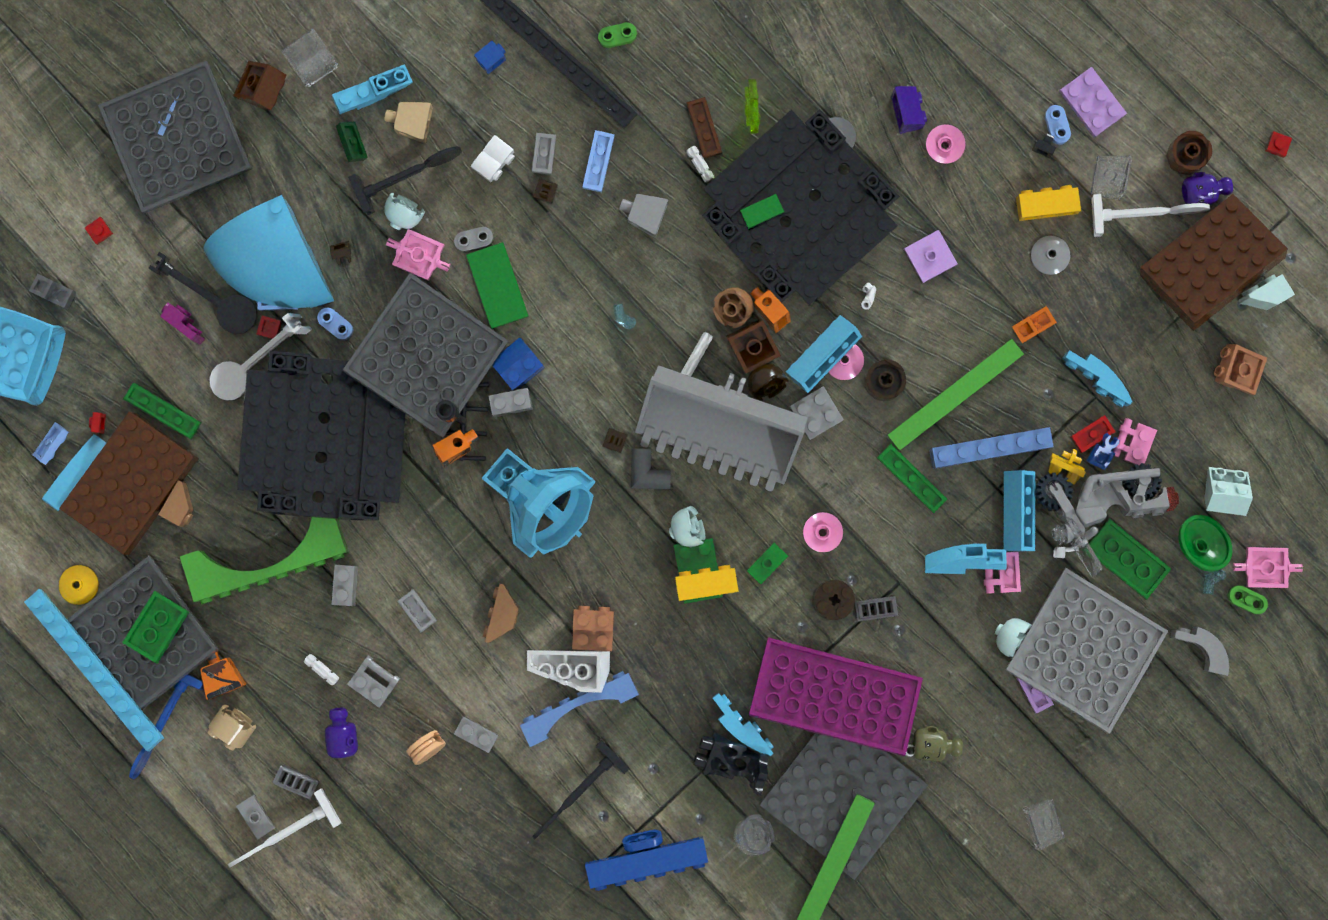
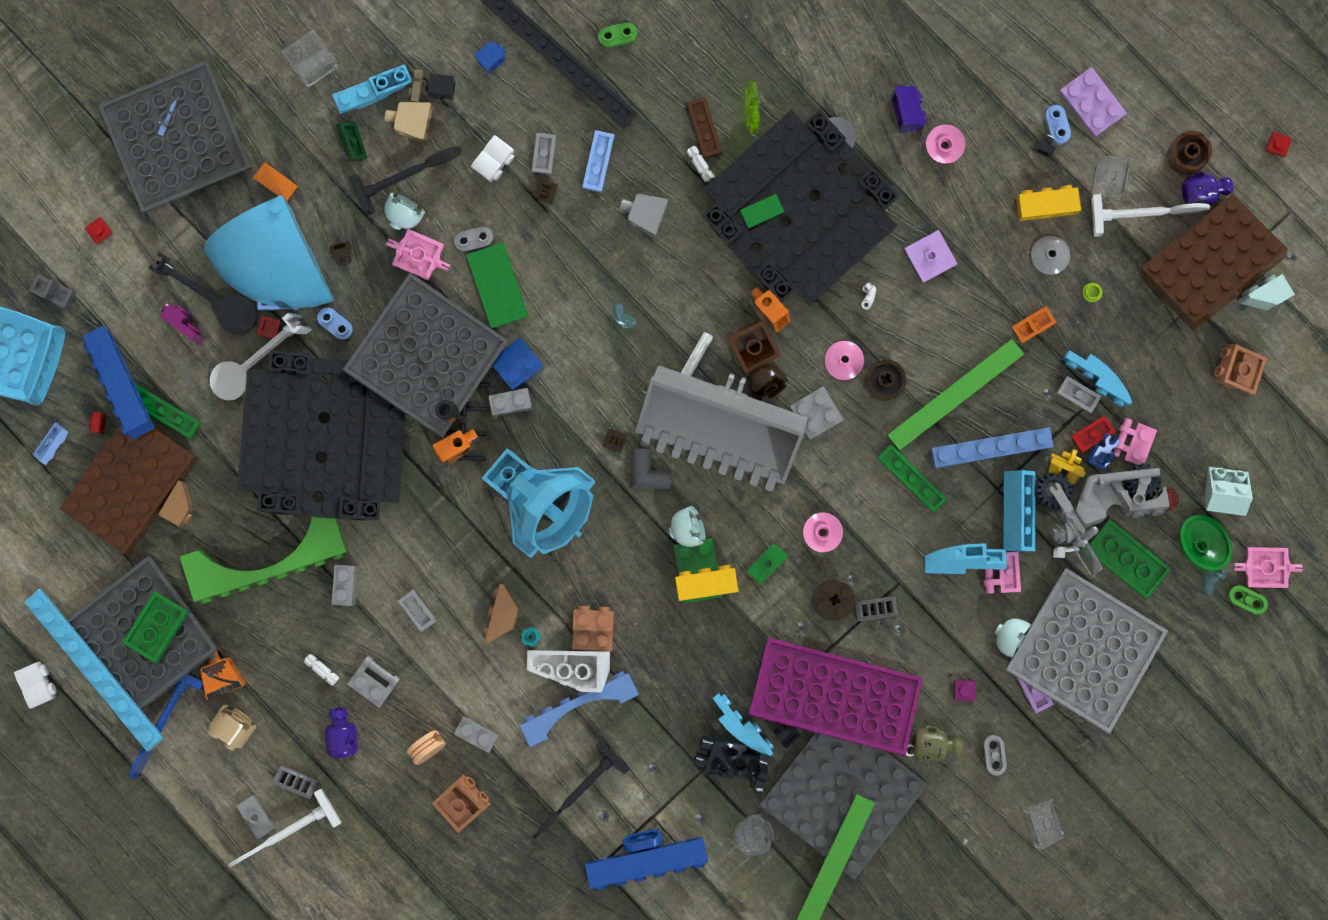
(35, 684): none -> white brick
(73, 472): medium azure slope -> none
(88, 584): yellow dish -> none
(118, 382): none -> blue brick
(260, 85): reddish brown slope -> none
(275, 181): none -> orange slope
(416, 91): none -> dark tan plate
(441, 86): none -> black brick
(461, 803): none -> nougat plate
(525, 636): none -> teal plate
(733, 307): medium nougat cylinder -> none
(787, 735): none -> black tile
(824, 353): medium azure brick -> none
(964, 690): none -> magenta plate
(995, 754): none -> light grey plate
(1078, 394): none -> light grey plate
(1092, 292): none -> lime plate
(1214, 652): light grey arch -> none

